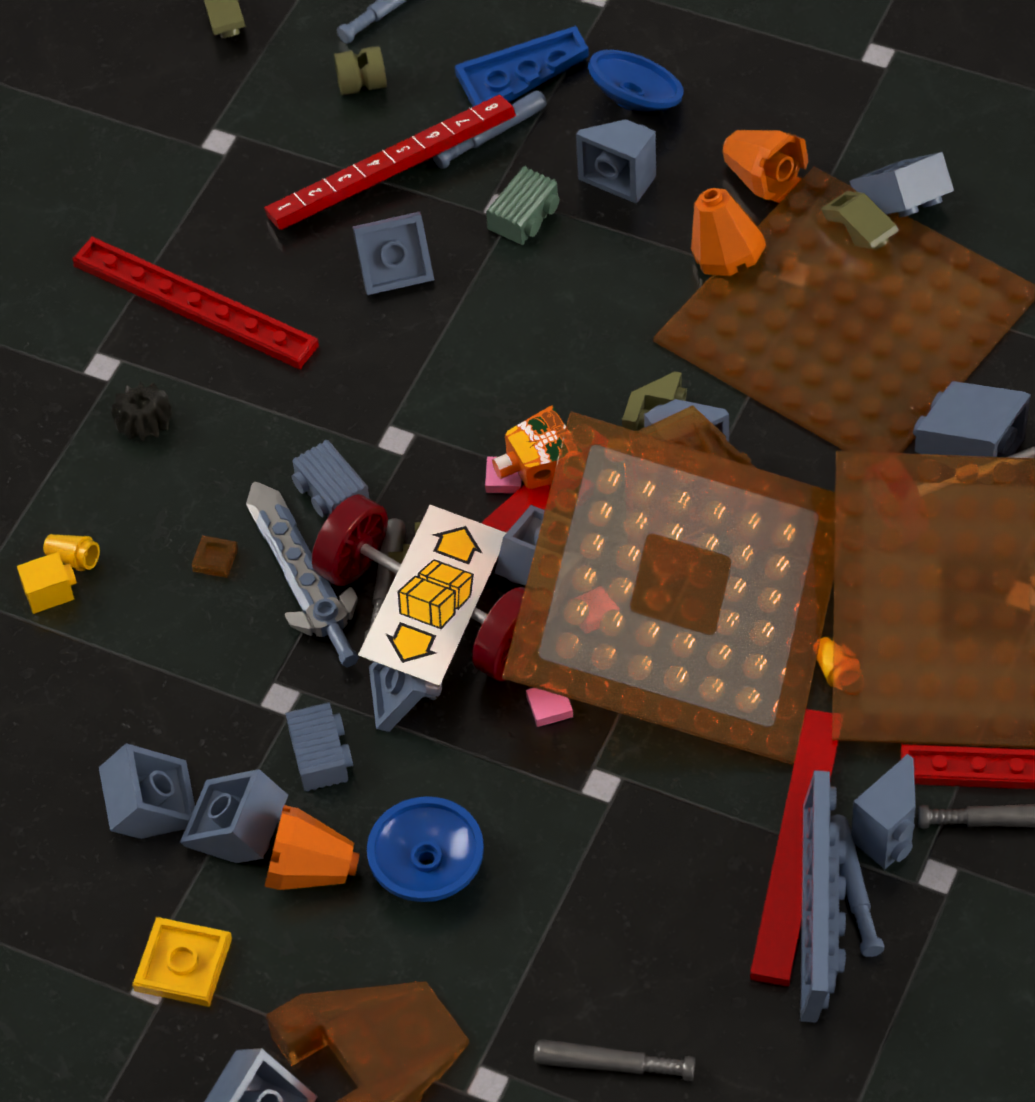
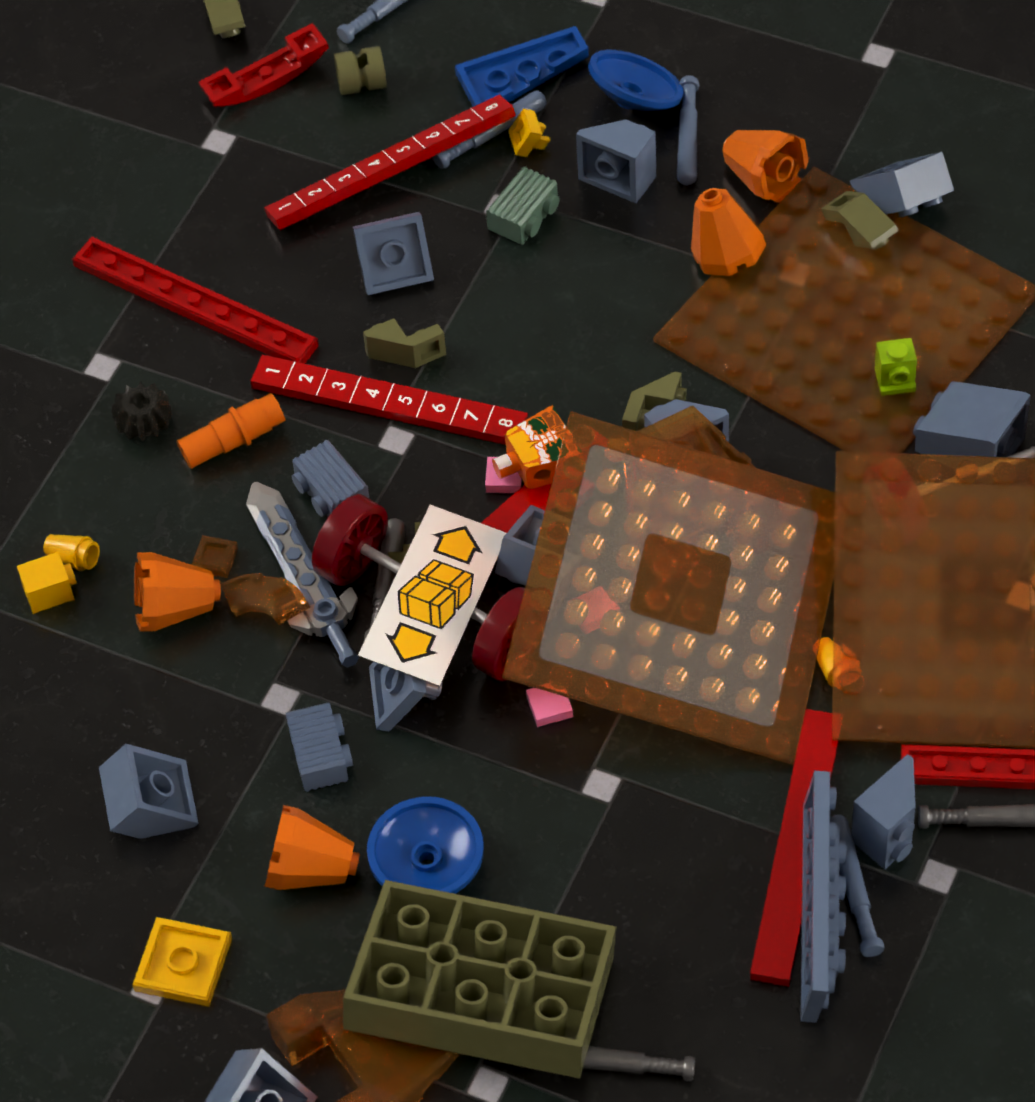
(171, 591): none -> orange cone
(231, 430): none -> orange piece
(235, 816): sand blue slope -> none
(264, 594): none -> clear orange tile
(269, 73): none -> red slope
(385, 399): none -> red tile
(389, 344): none -> olive slope
(480, 978): none -> olive brick
(527, 133): none -> yellow tile
(688, 133): none -> sand blue piece
(895, 366): none -> lime brick

